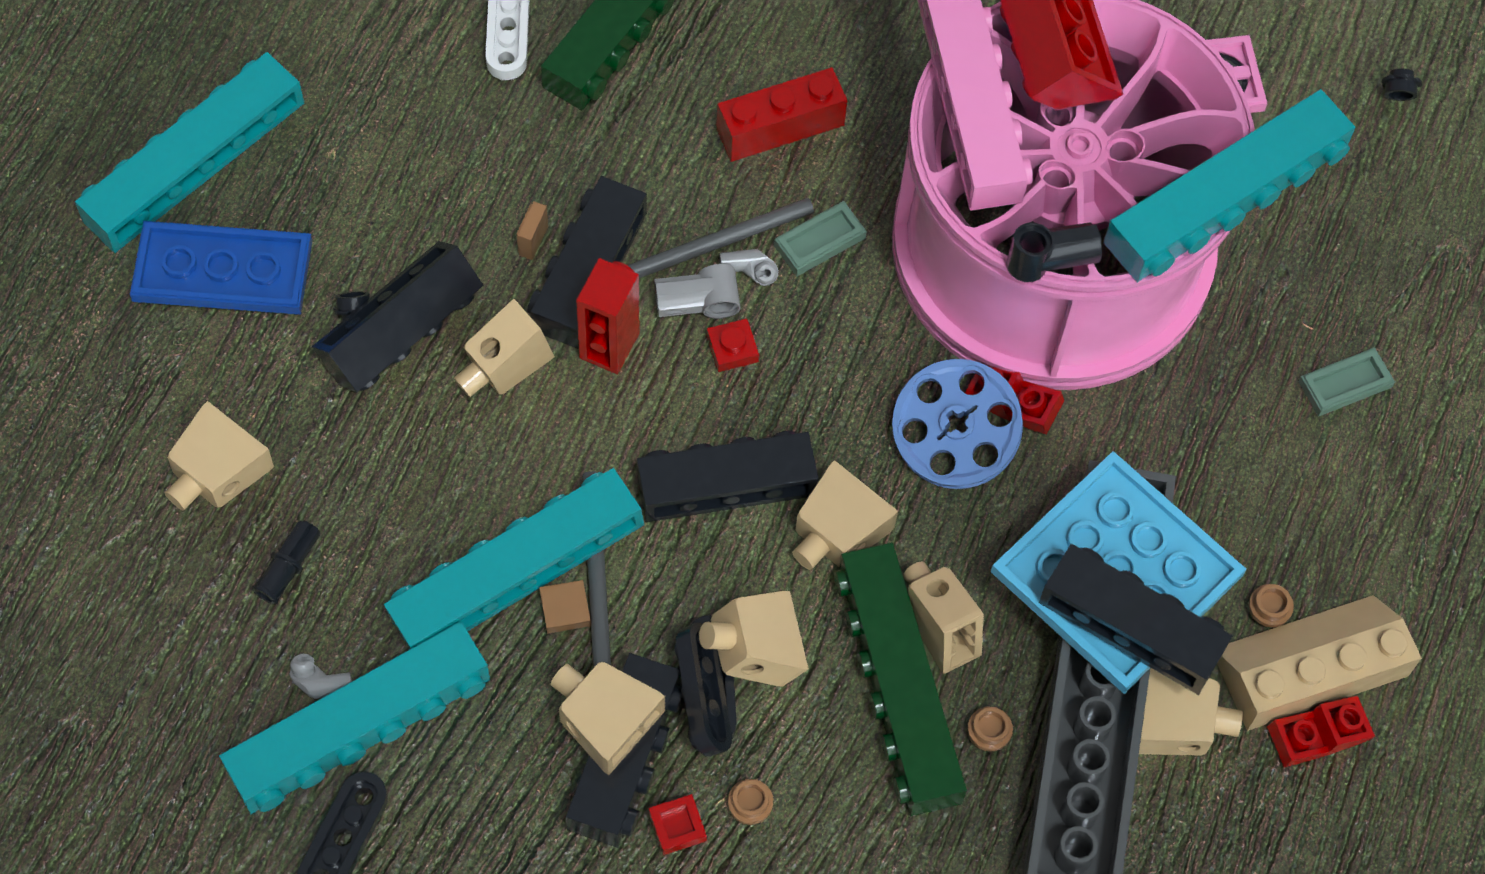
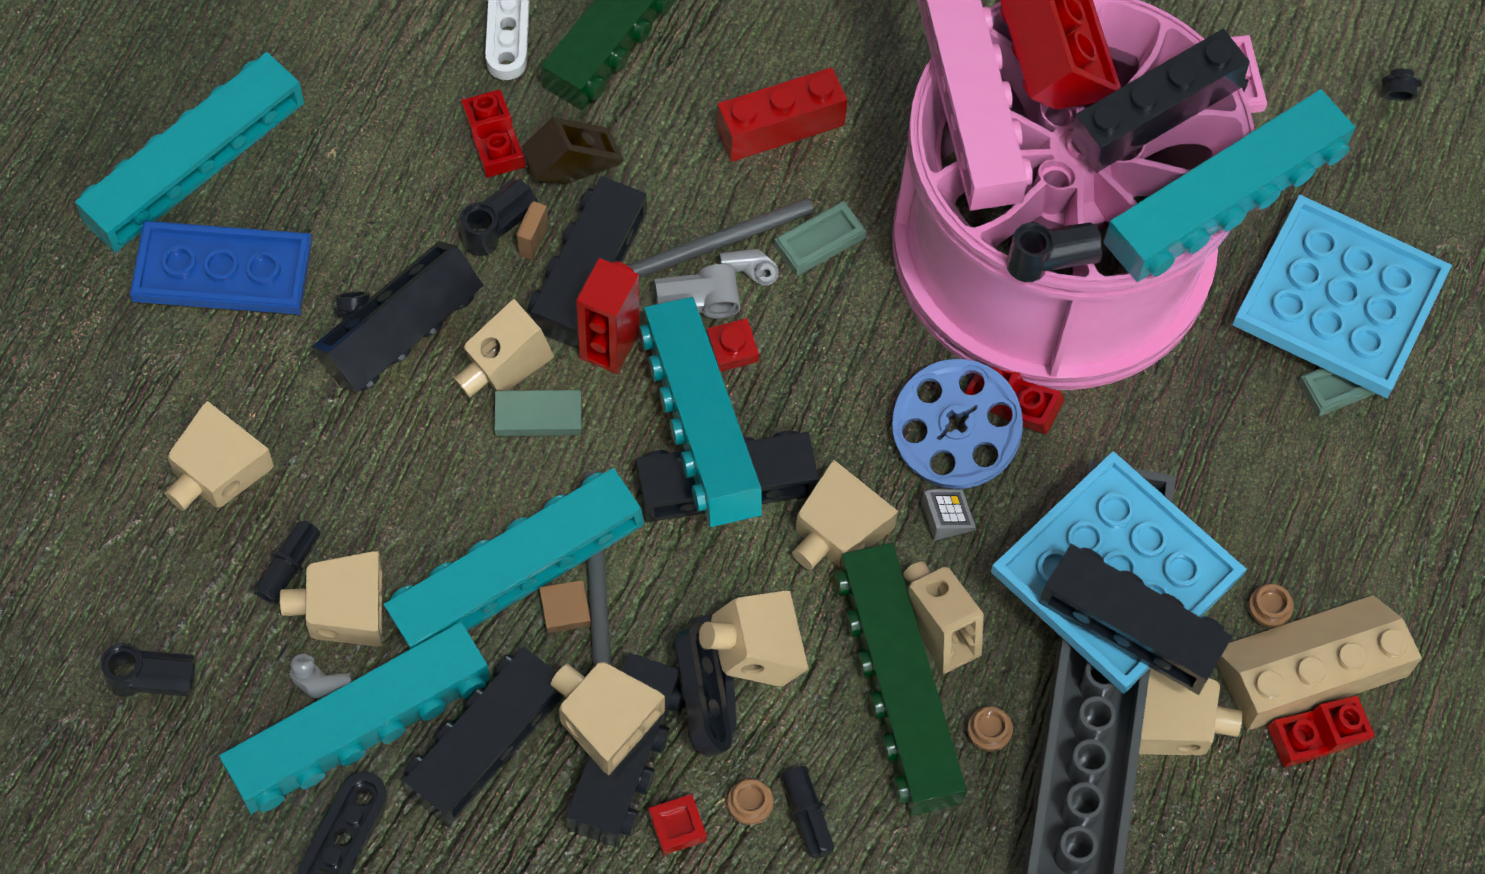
(152, 672): none -> black piece
(340, 600): none -> tan torso
(483, 737): none -> black brick
(493, 133): none -> red slope
(497, 215): none -> black piece
(538, 413): none -> sand green tile
(570, 151): none -> dark brown slope
(701, 413): none -> teal brick
(807, 812): none -> black axle
(947, 512): none -> slope
(1159, 100): none -> black brick
(1342, 296): none -> medium azure plate

